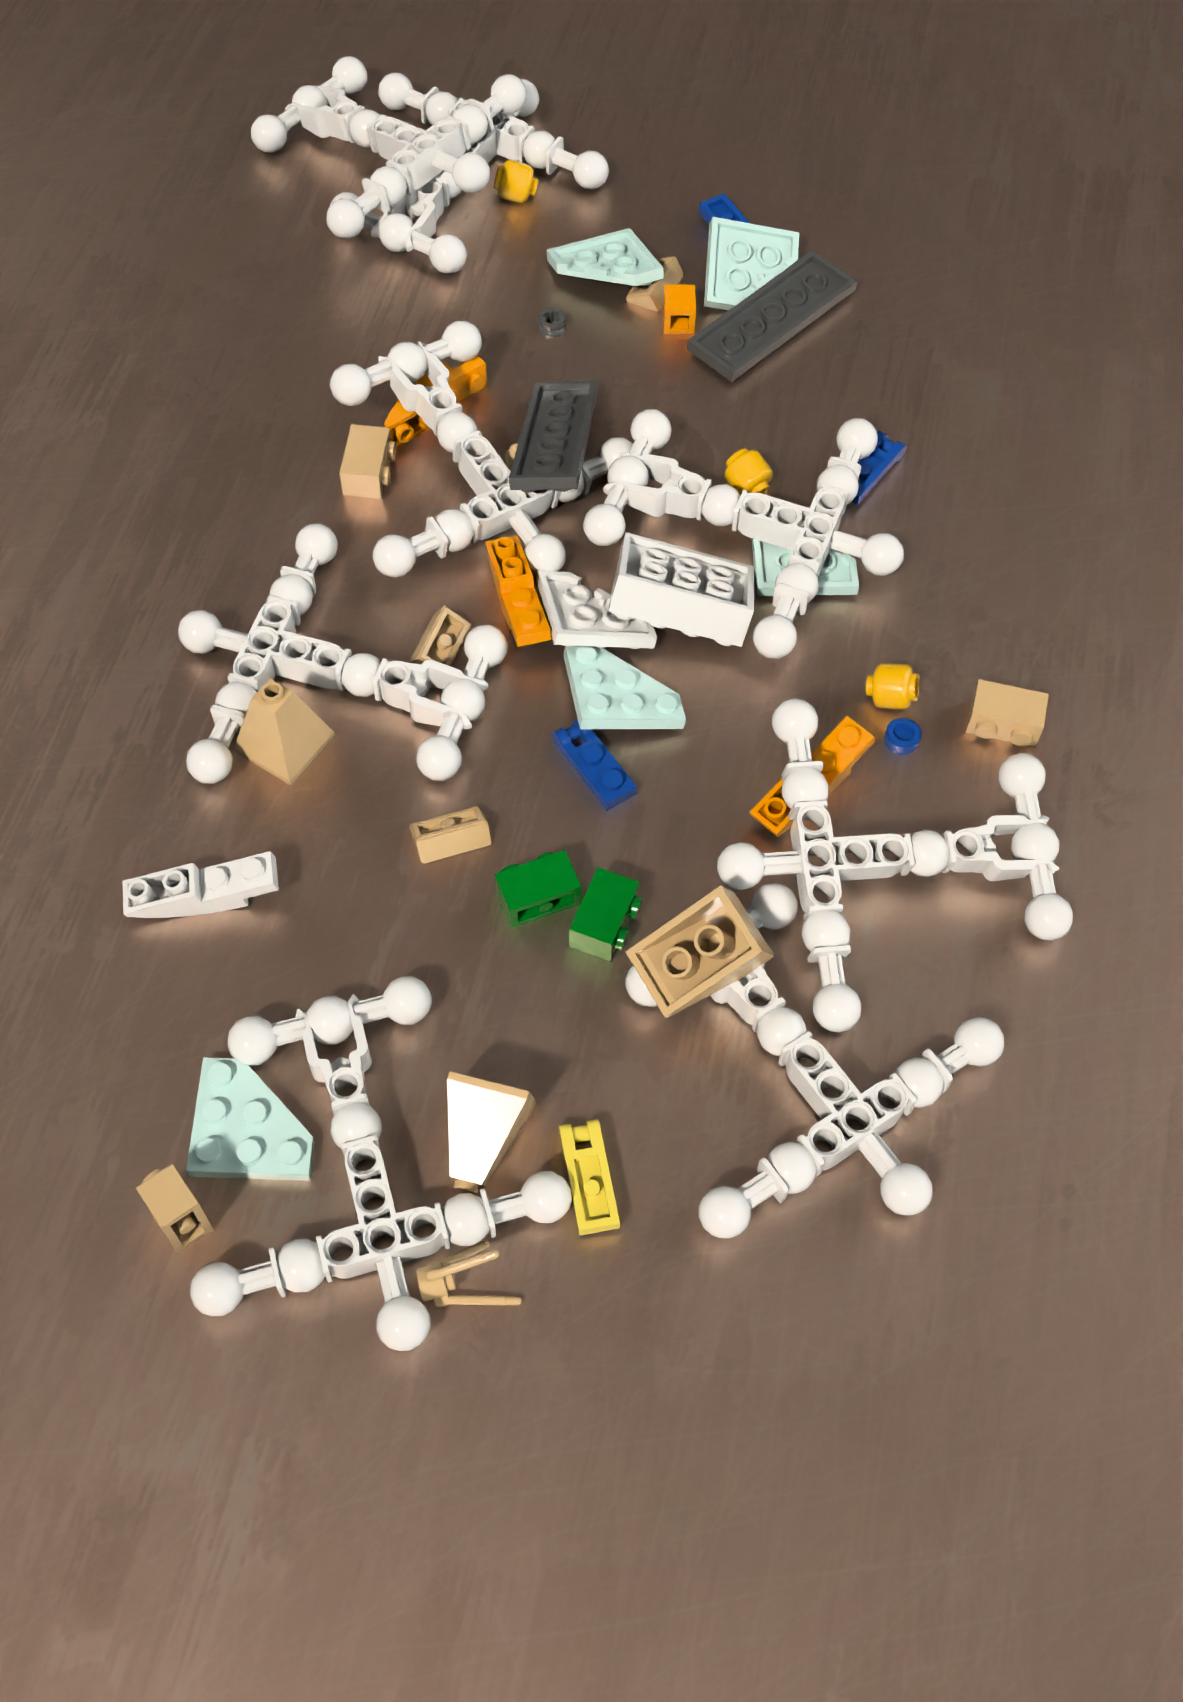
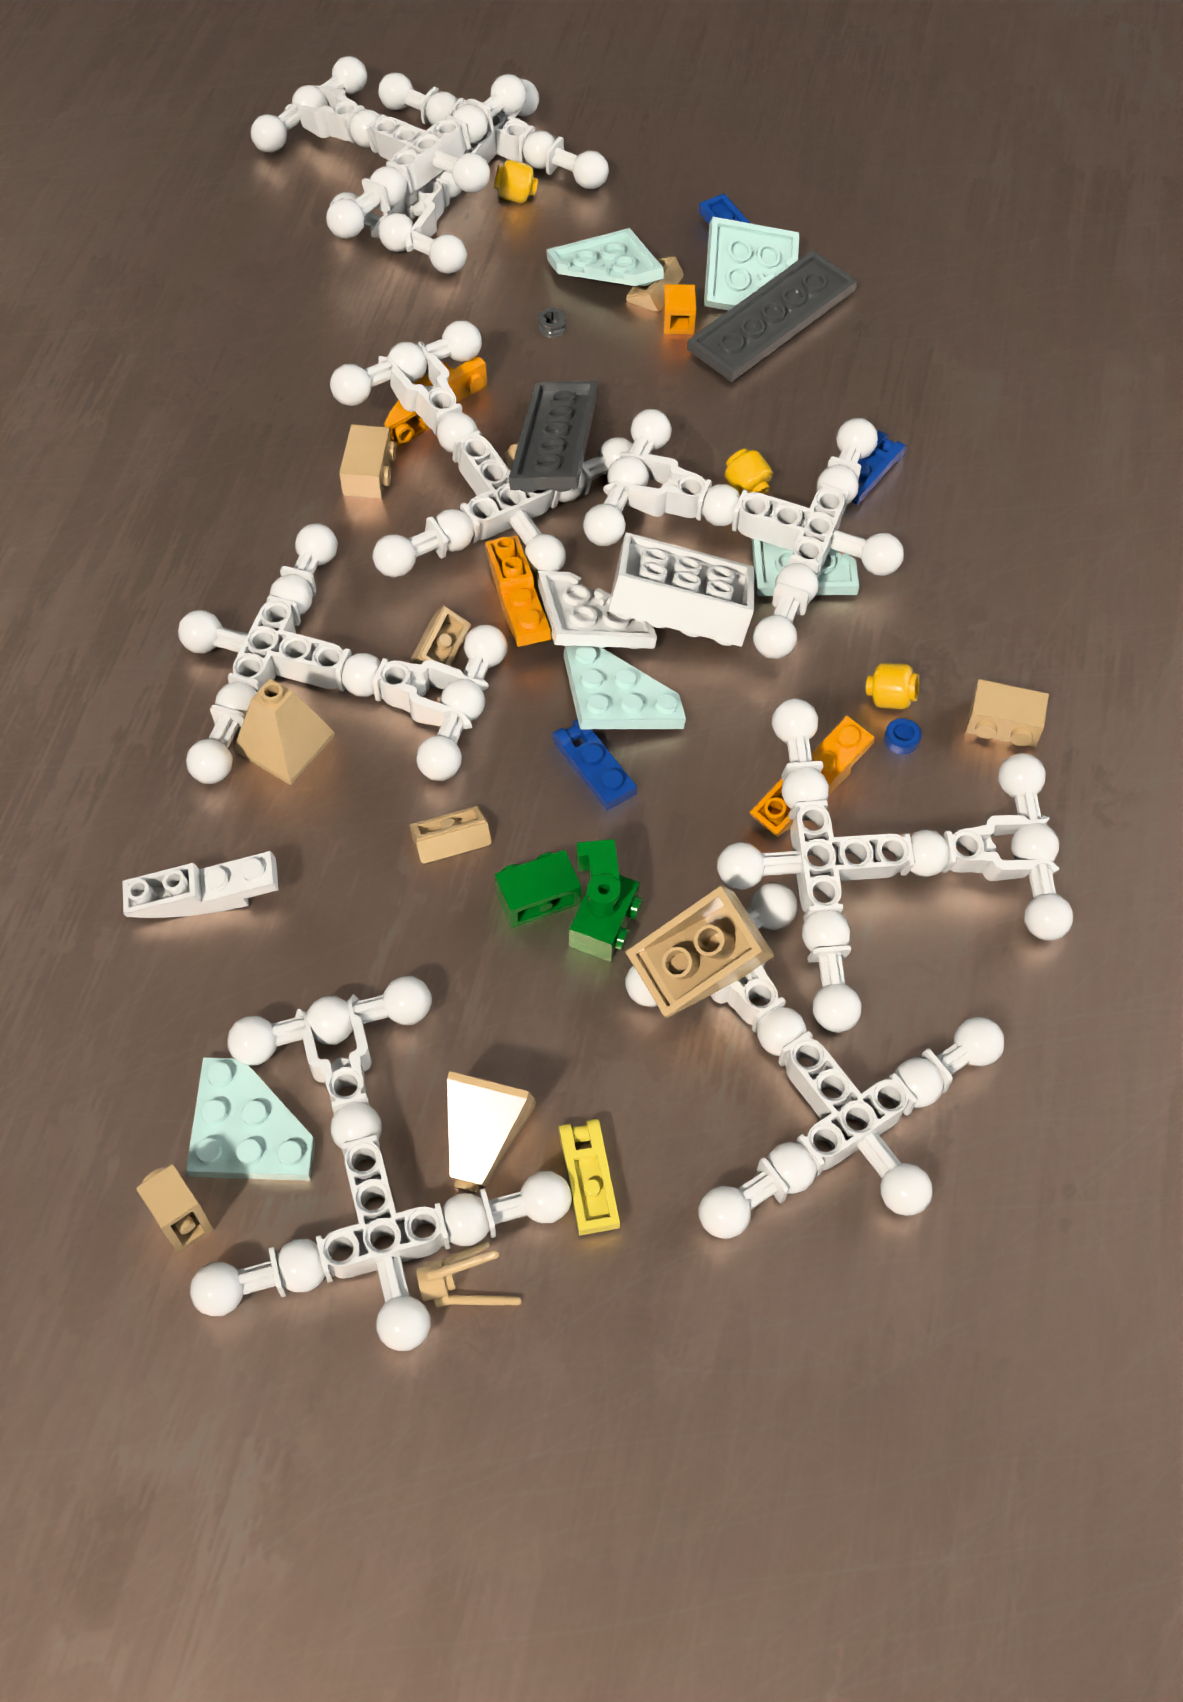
(604, 881): none -> green leg

